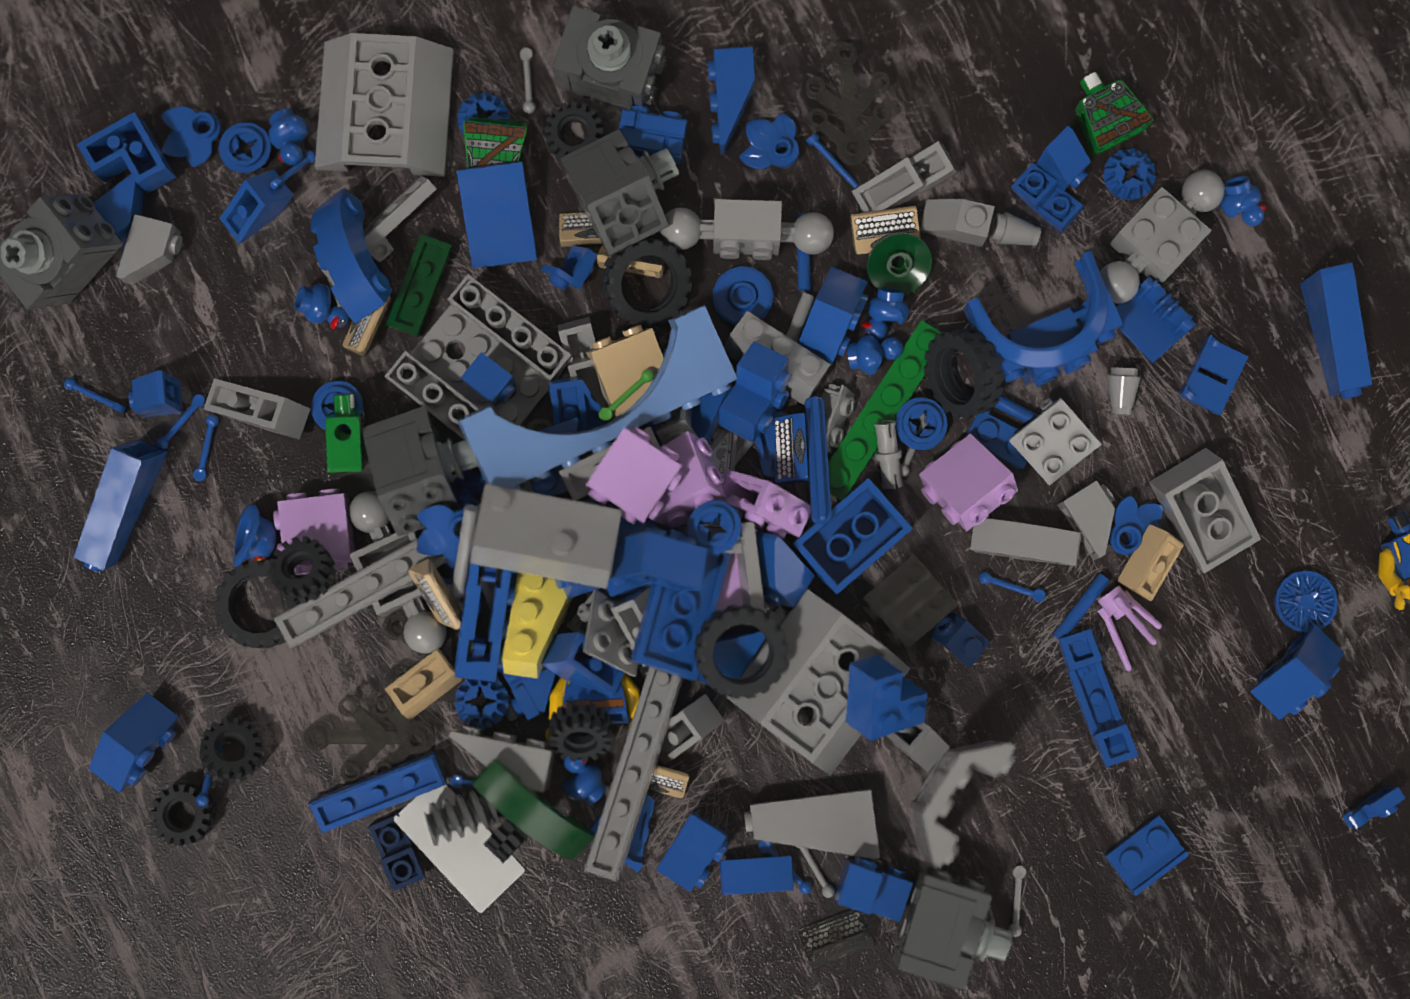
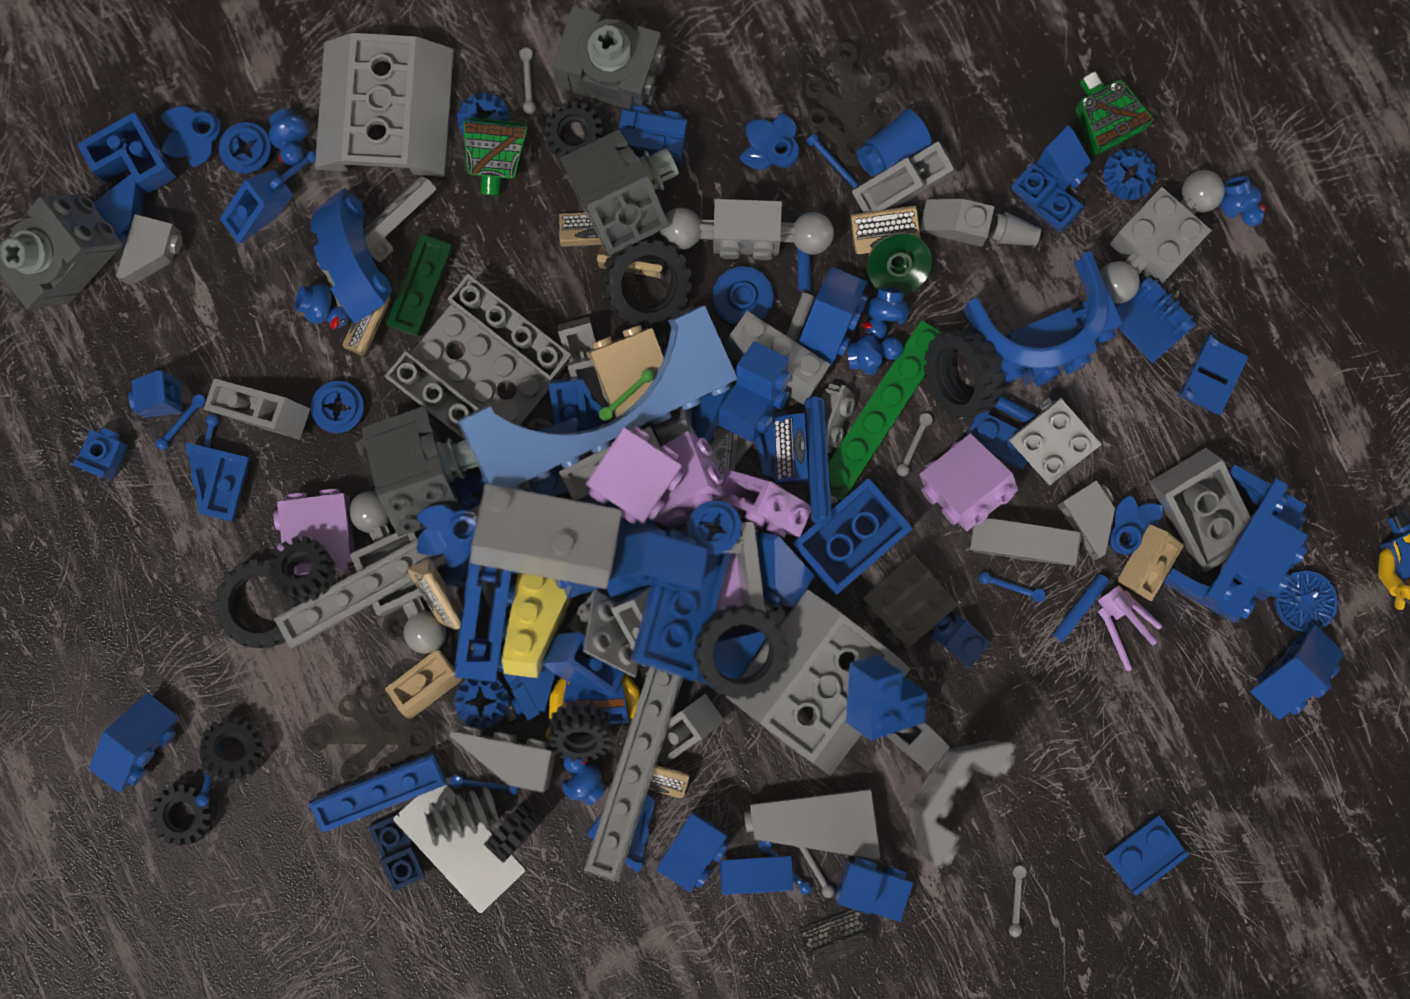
(71, 384): blue hinge -> none
(110, 459): none -> blue brick
(118, 503): slope -> none
(217, 480): none -> blue wing
(254, 536): blue hat -> none
(345, 450): green torso -> none
(464, 551): light grey bar -> none
(489, 380): blue brick -> none
(497, 214): blue tile -> none
(531, 812): dark green slope -> none
(574, 269): blue bracket -> none
(734, 86): blue slope -> none
(888, 454): light grey pin -> none
(894, 143): none -> blue plant
(934, 417): blue gear -> none
(947, 929): dark grey piece -> none
(1096, 698): blue slope -> none
(1123, 389): light grey cone -> none
(1260, 556): none -> blue piece
(1338, 329): blue slope -> none
(1379, 804): blue plate -> none

